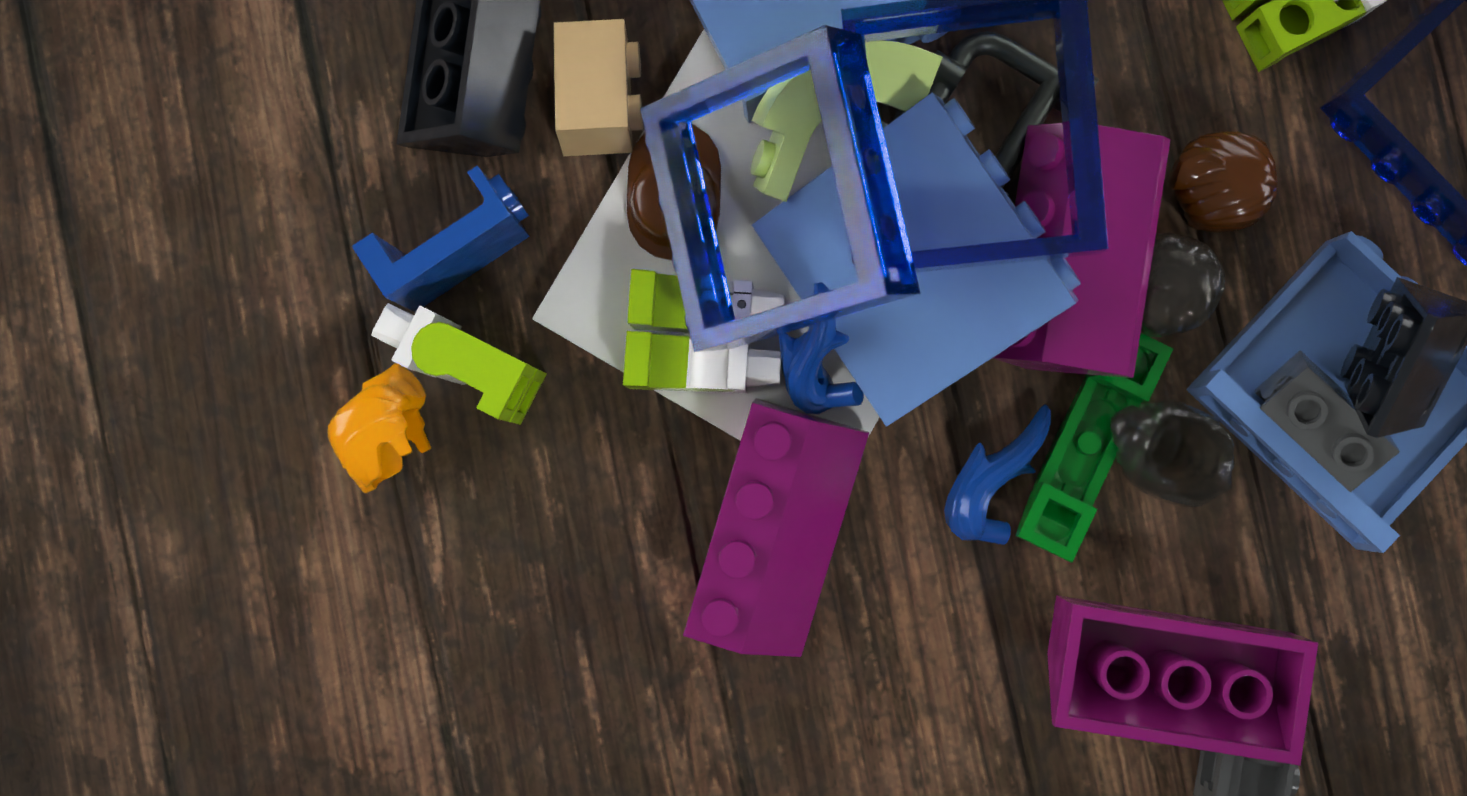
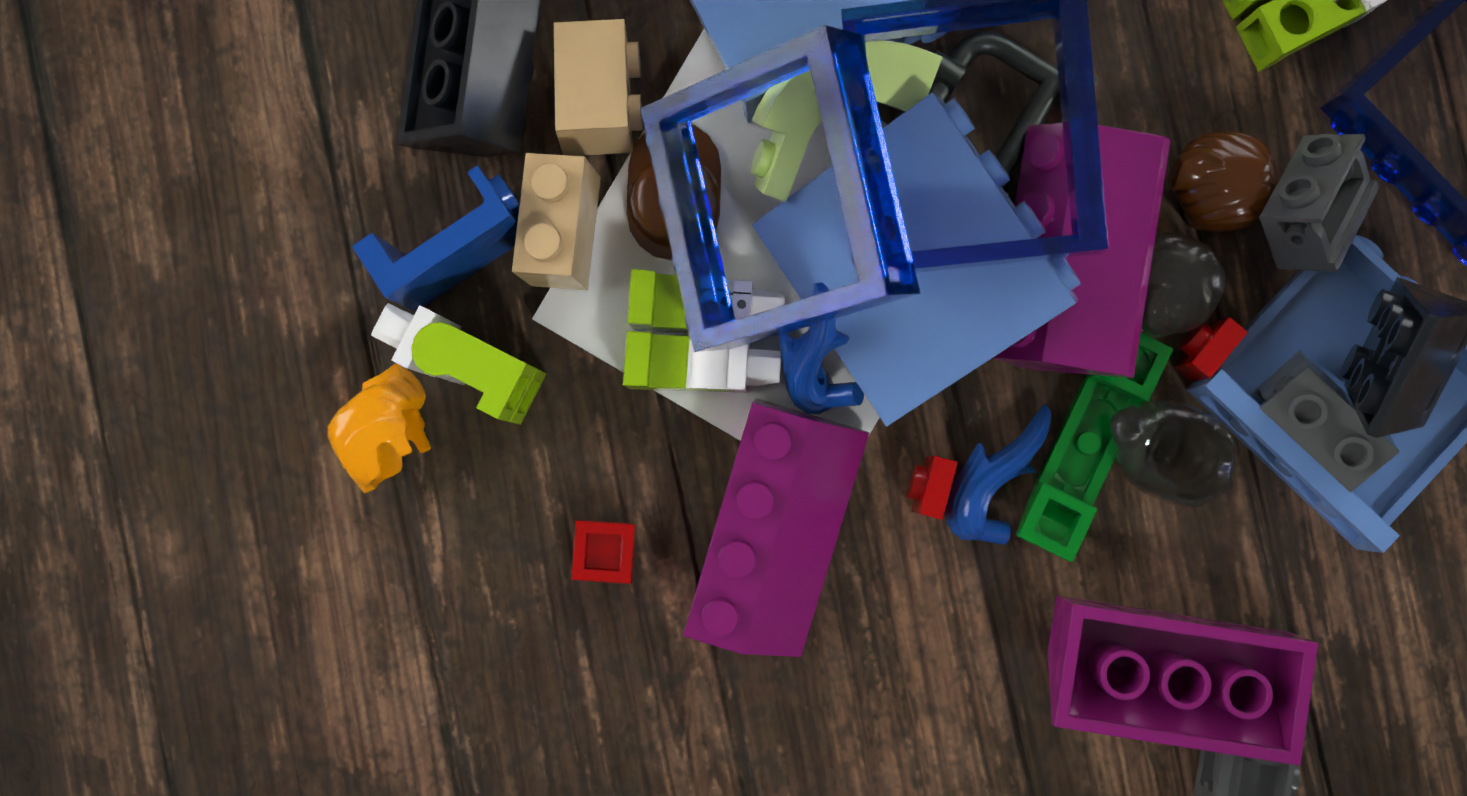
(556, 221): none -> tan brick
(603, 551): none -> red plate
(931, 486): none -> red plate
(1208, 348): none -> red plate
(1319, 203): none -> dark grey hinge

